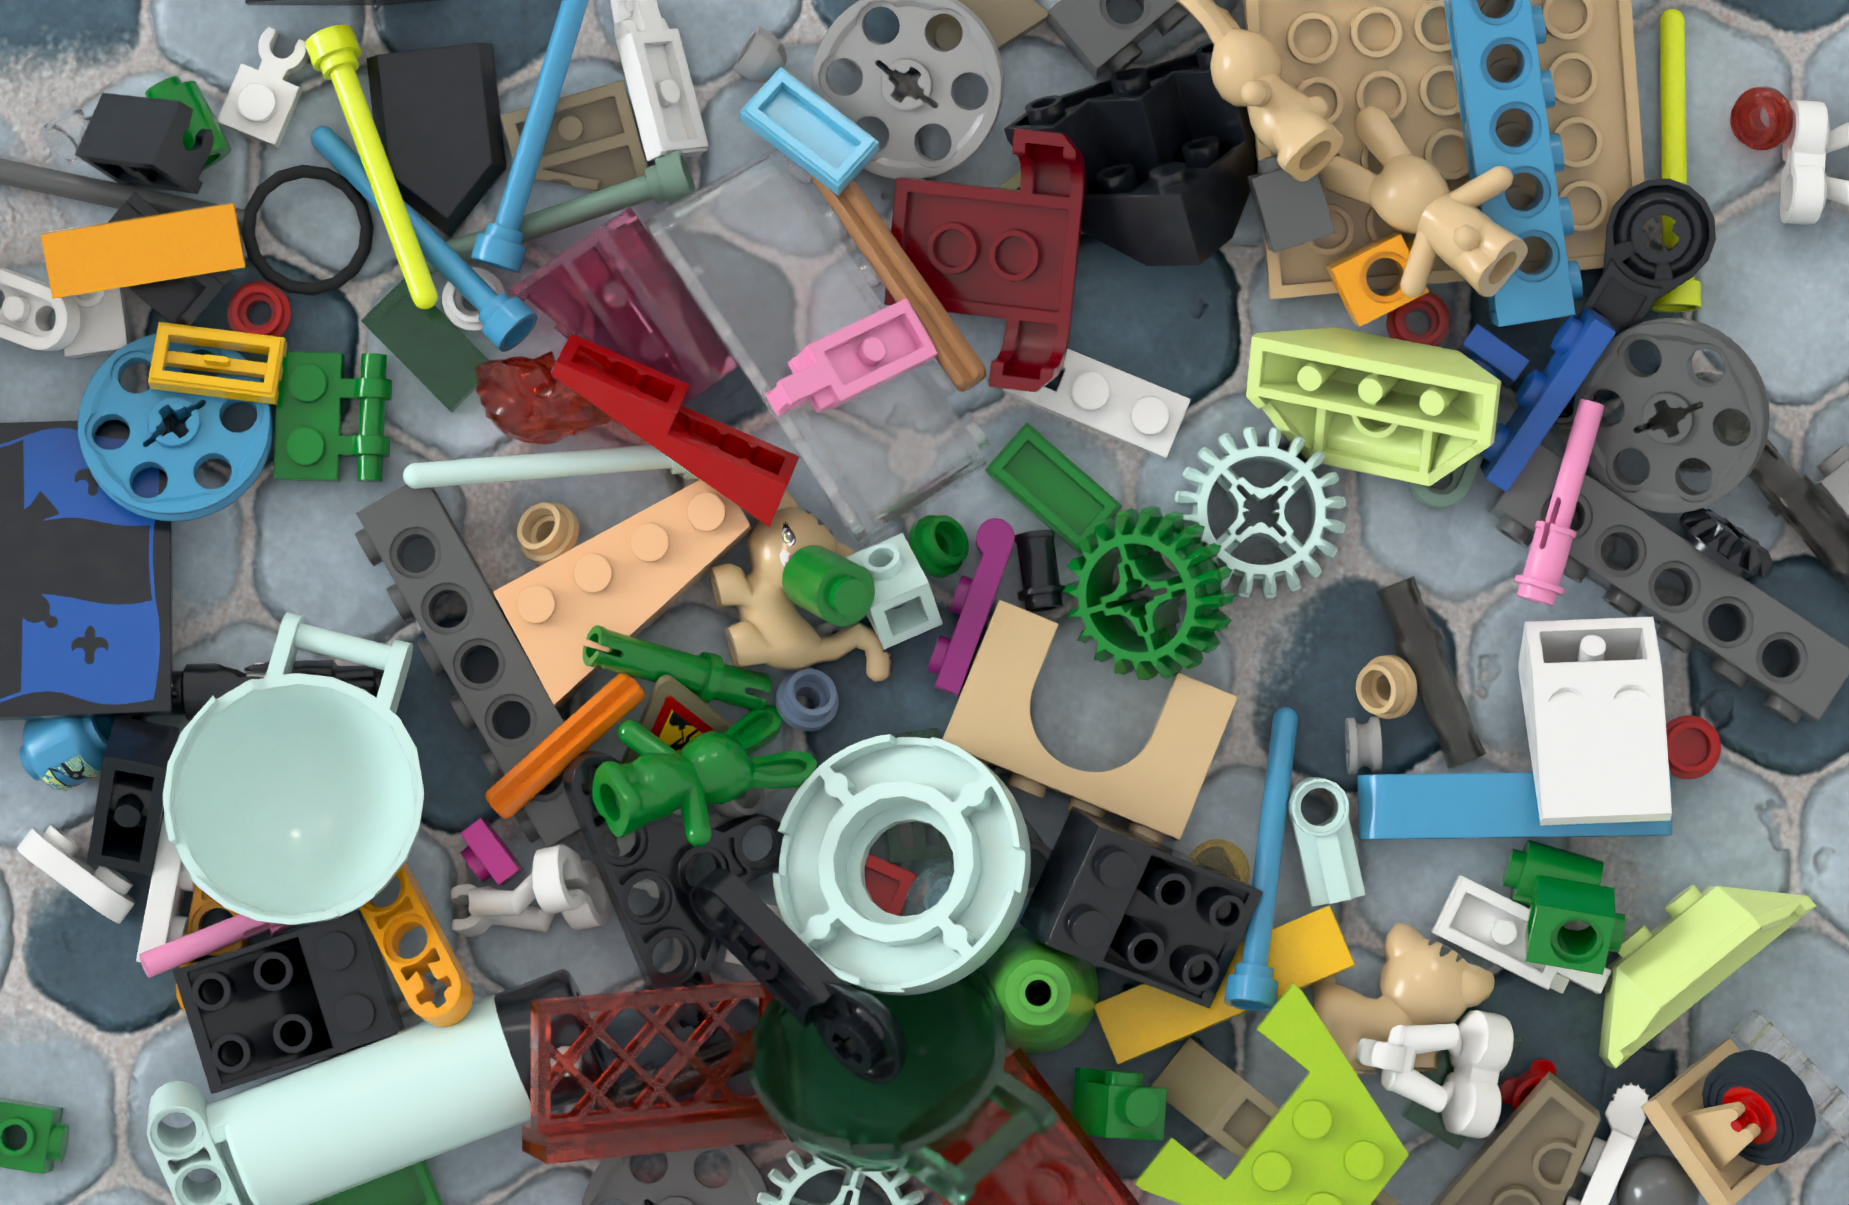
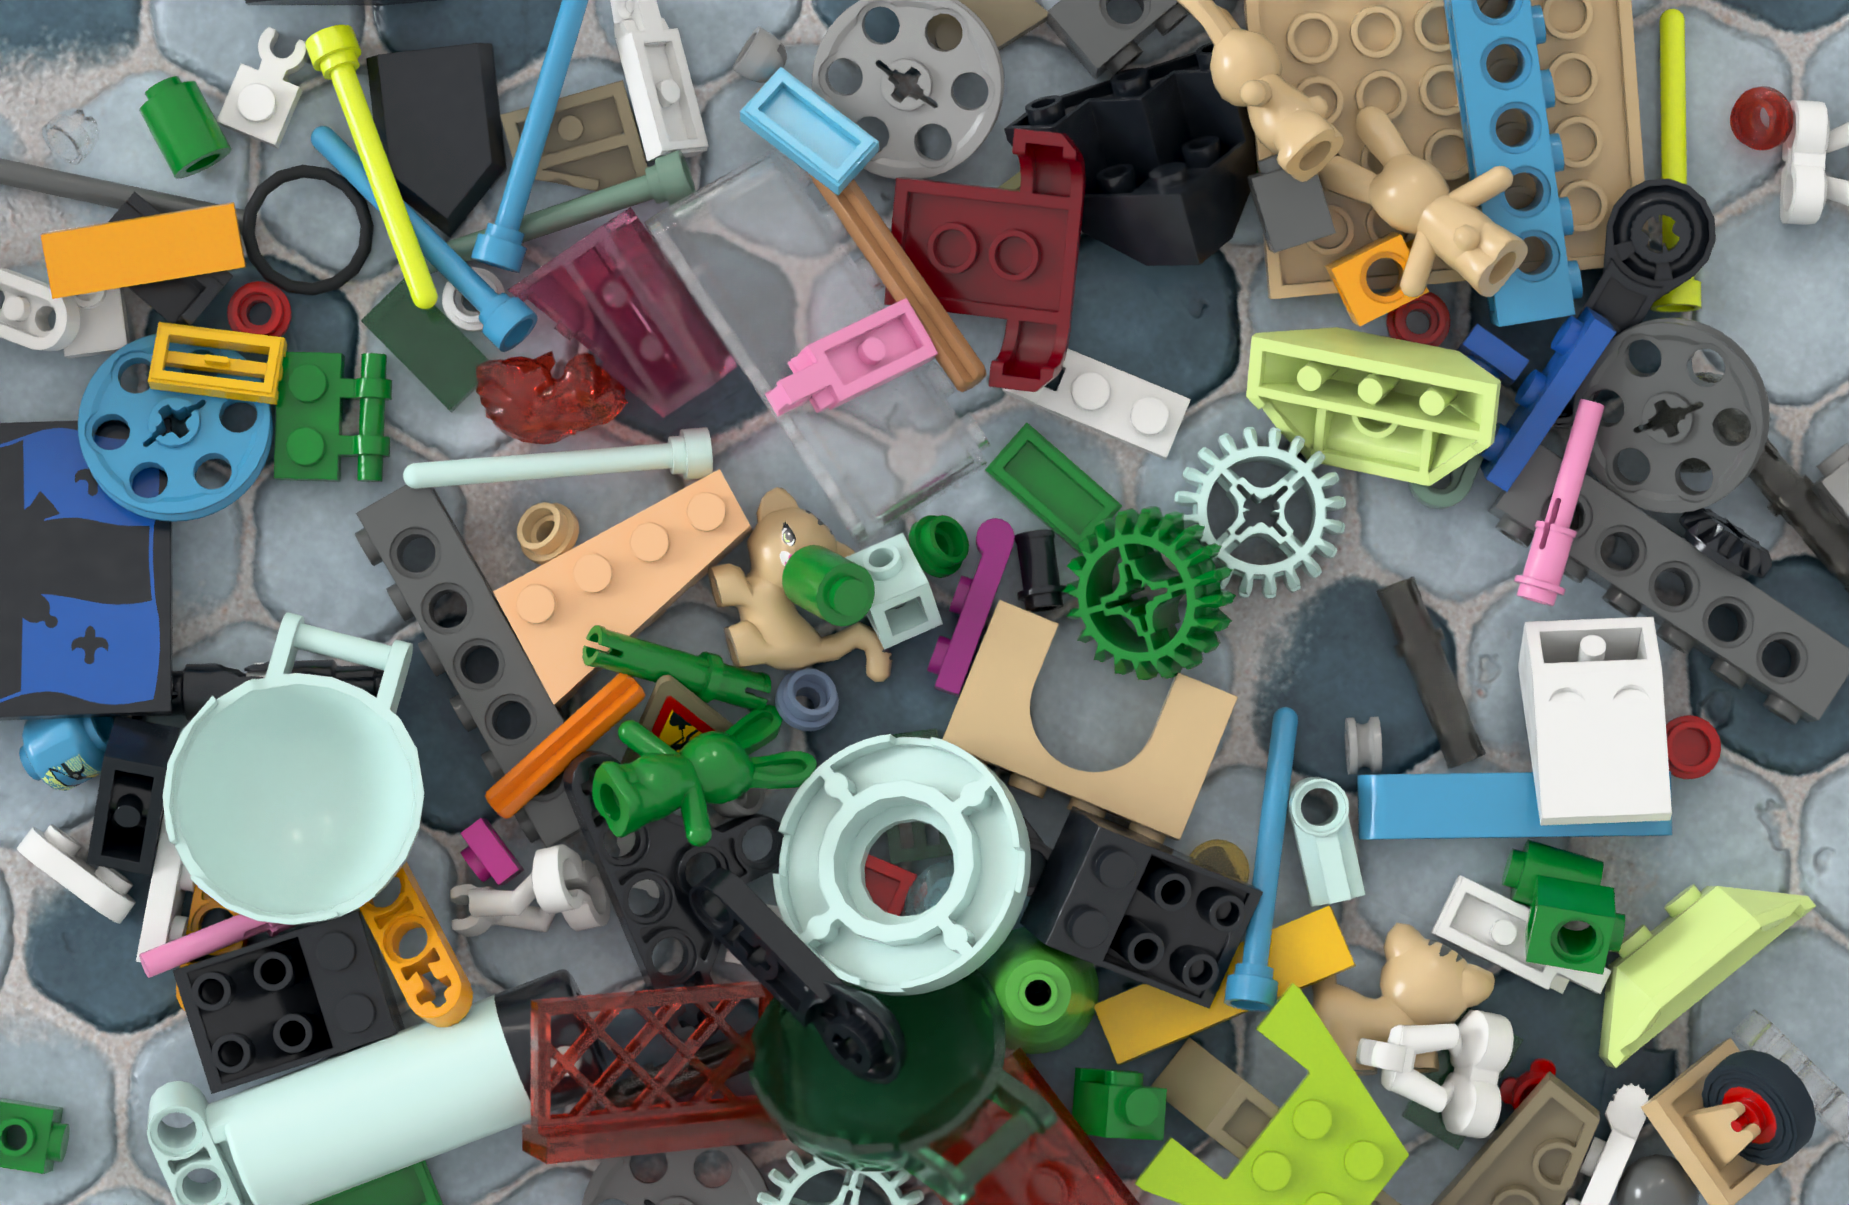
(142, 143): black hinge -> none
(651, 406): red slope -> none
(1375, 682): tan plate -> none

